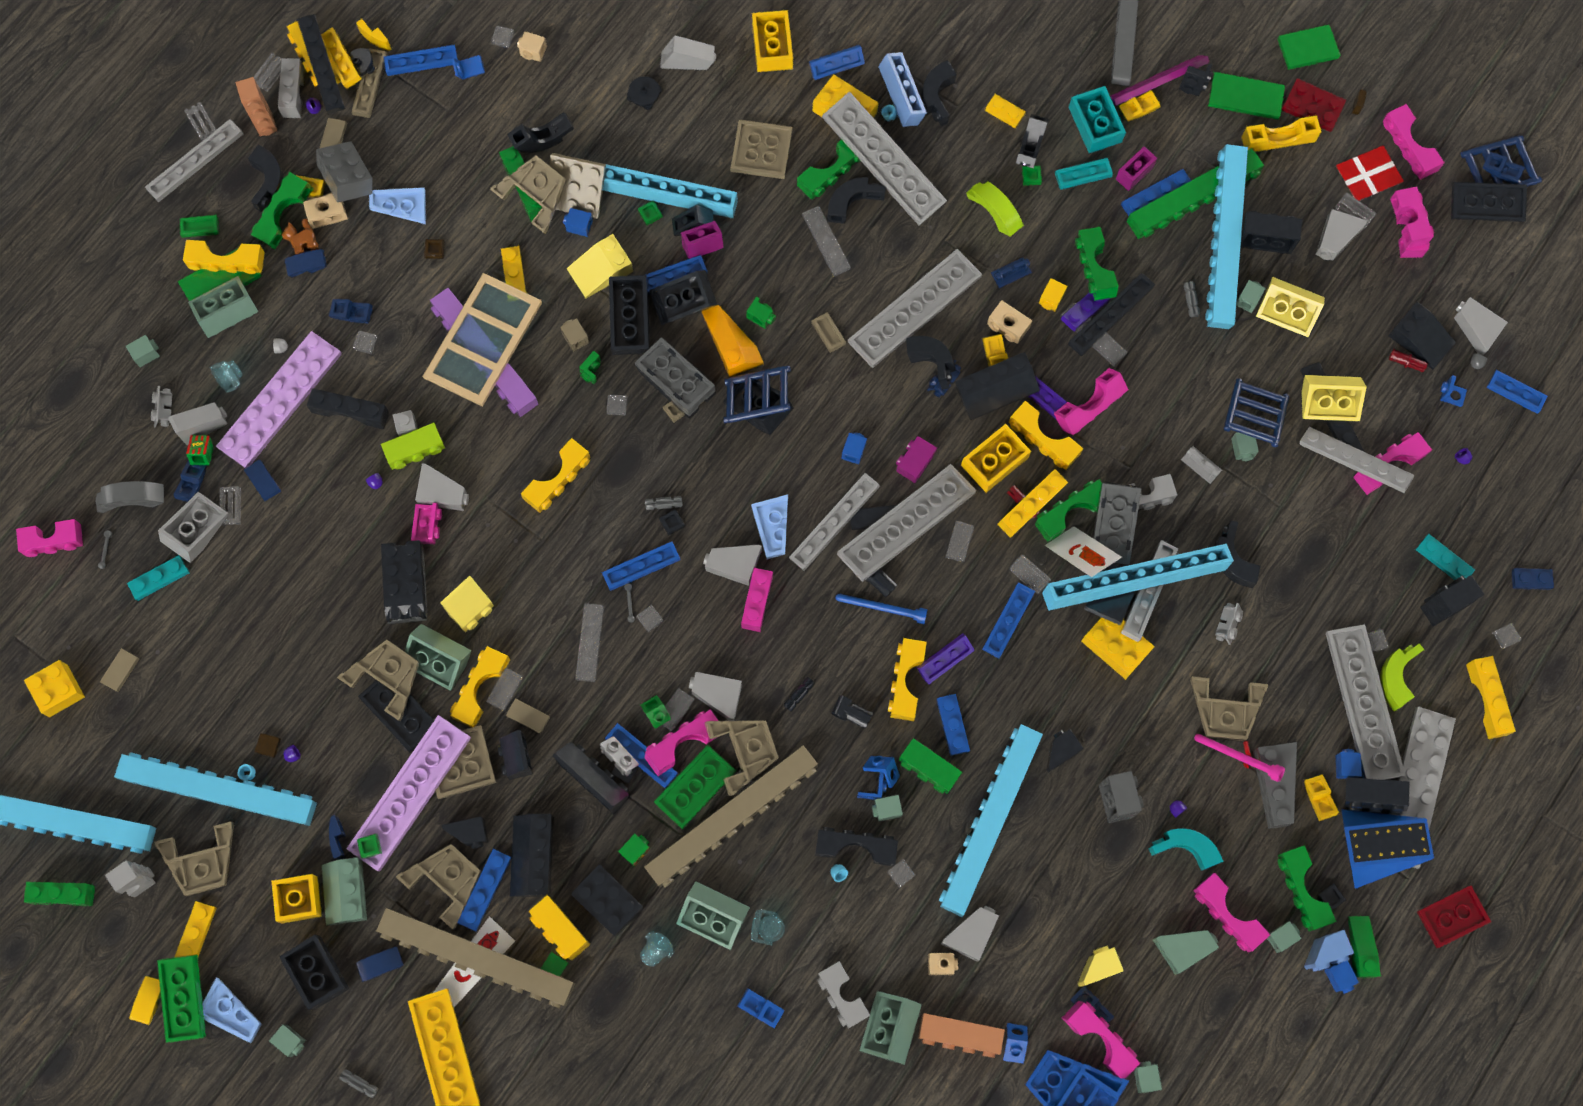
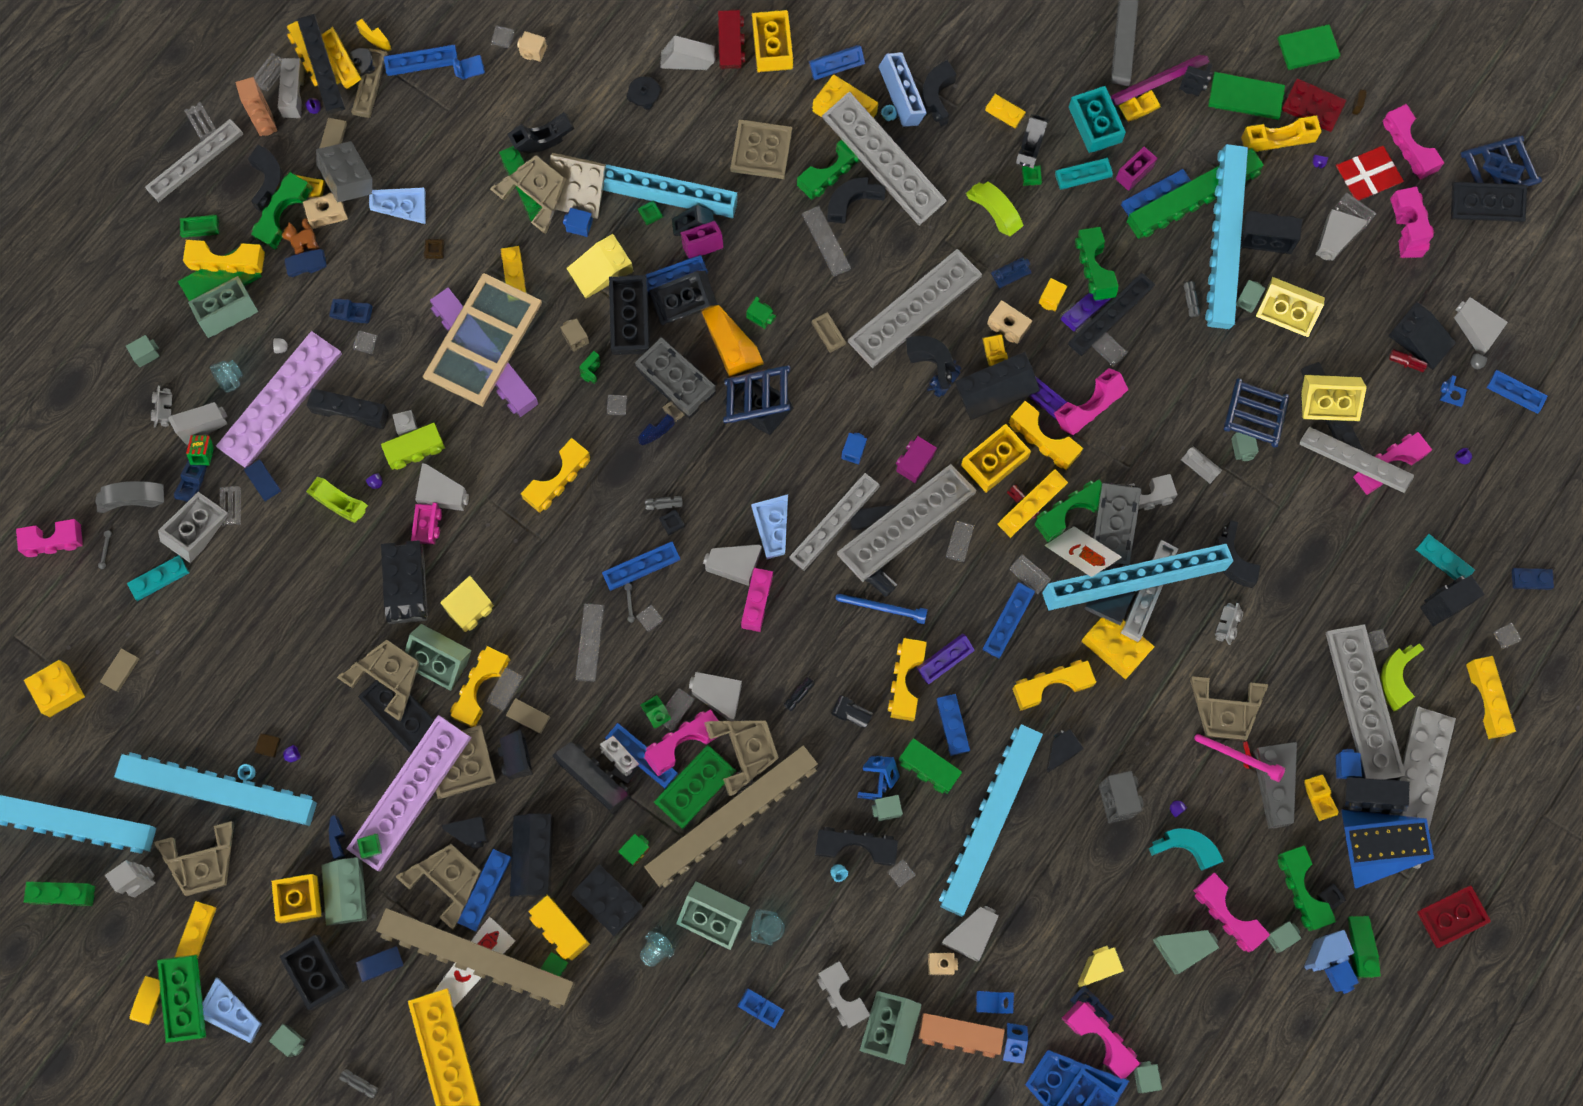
(336, 500): none -> lime arch
(651, 433): none -> clear blue slope
(730, 39): none -> dark red wedge
(994, 1002): none -> blue bracket
(1077, 677): none -> yellow arch
(1320, 161): none -> dark purple hinge

